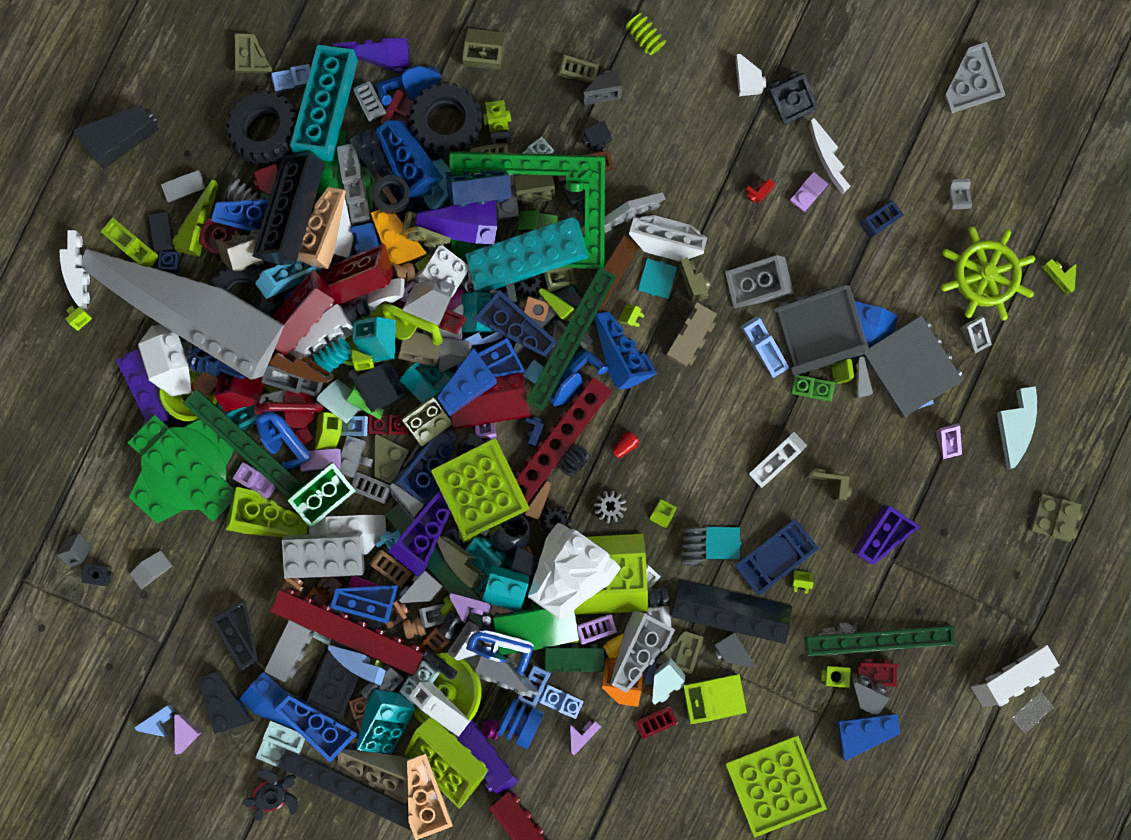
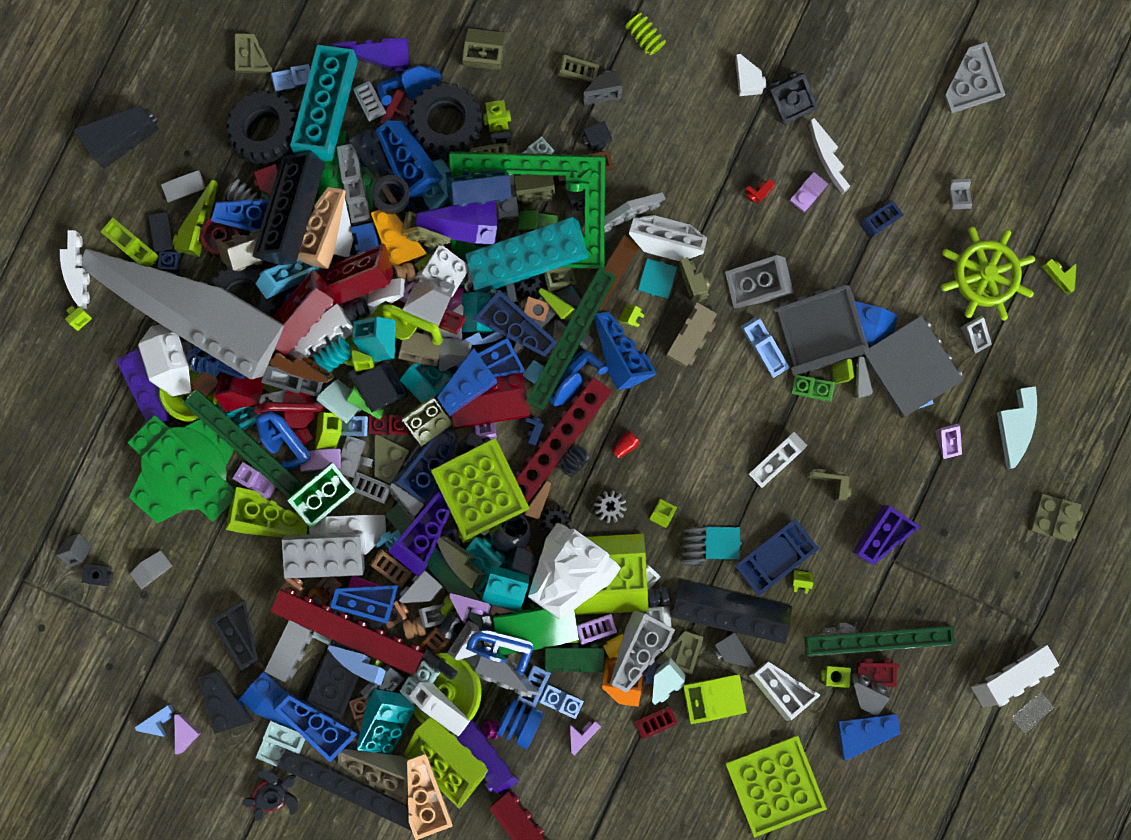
(783, 691): none -> white wedge

